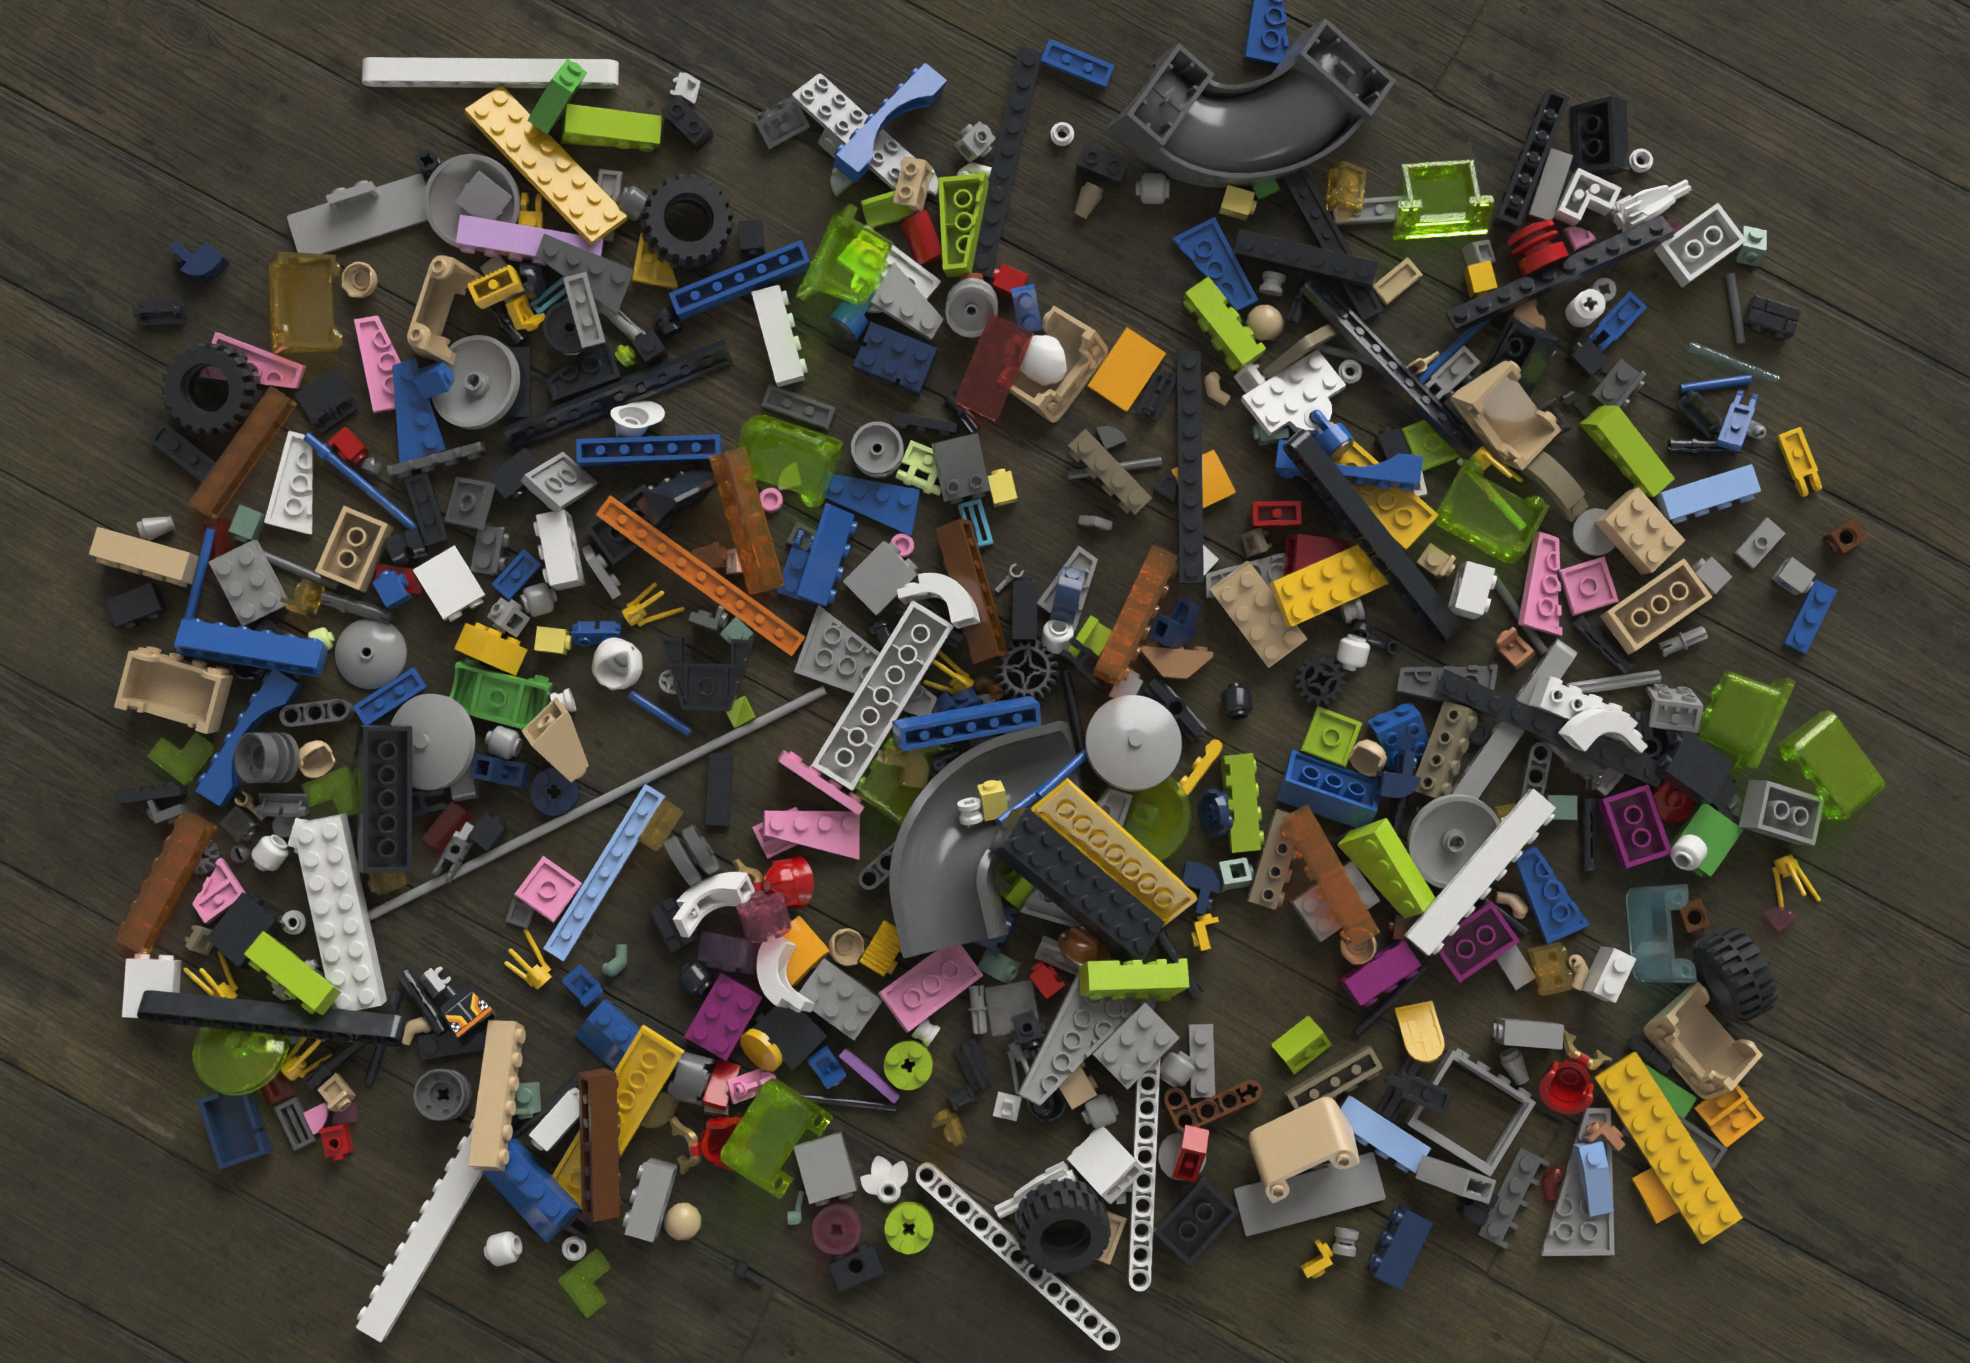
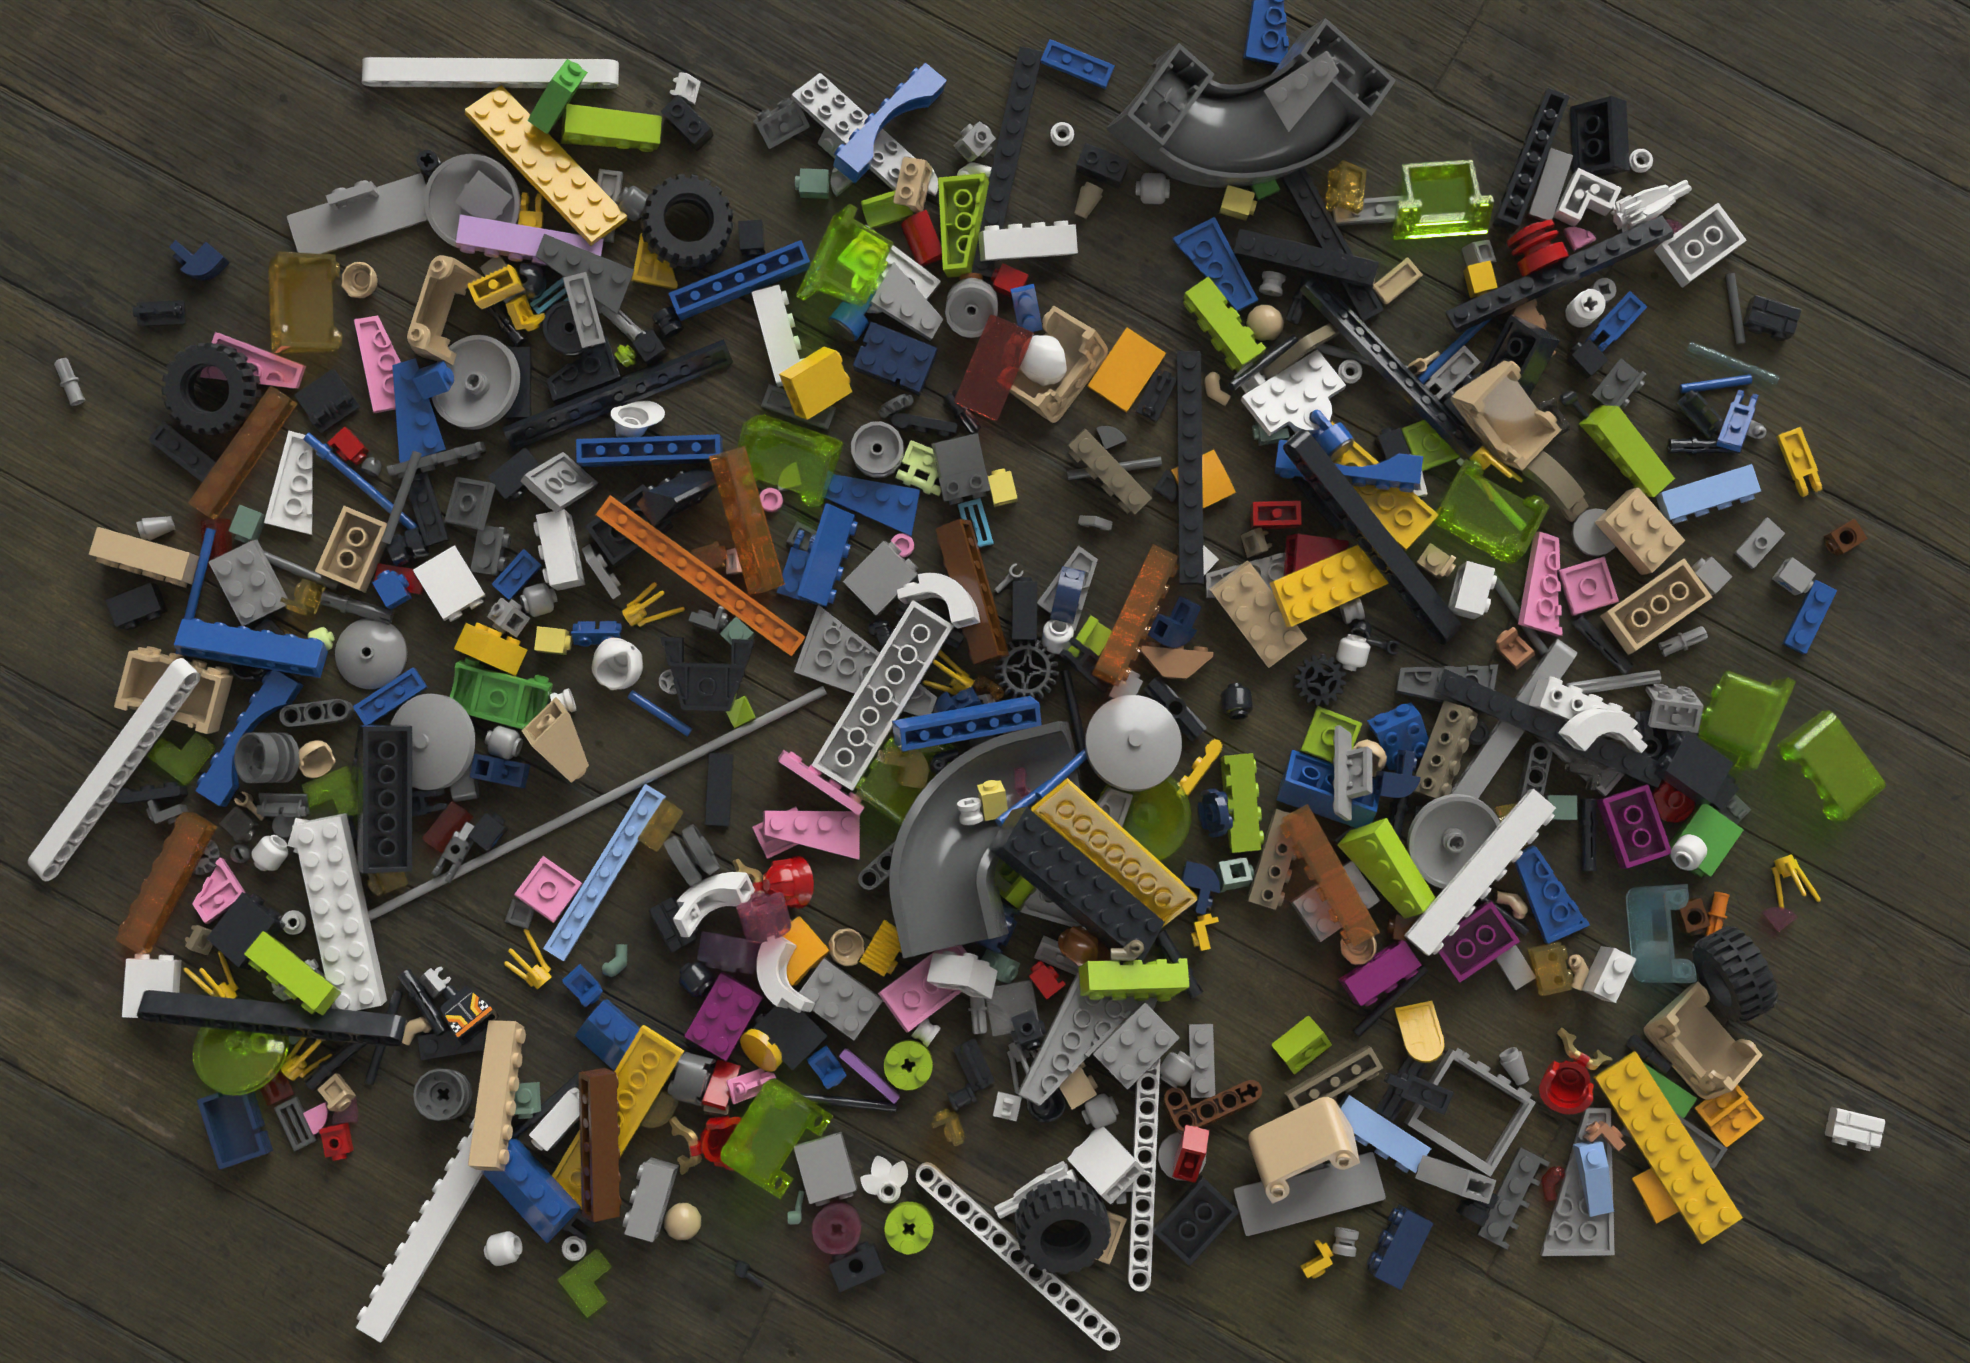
(69, 381): none -> light grey axle
(114, 769): none -> white beam
(401, 497): none -> dark grey bar
(543, 800): dark blue plate -> none
(813, 183): none -> sand green brick
(816, 382): none -> yellow brick
(895, 405): none -> dark grey gear
(963, 974): none -> white brick
(1020, 782): none -> clear pink tile
(1027, 242): none -> white brick
(1128, 953): none -> dark tan arm
(1262, 363): none -> black bar
(1300, 89): none -> light grey wing
(1351, 773): none -> light grey bracket
(1528, 1033): light grey brick -> none
(1717, 912): none -> orange axle
(1755, 247): sand green bracket -> none
(1781, 812): light grey brick -> none
(1854, 1127): none -> white brick

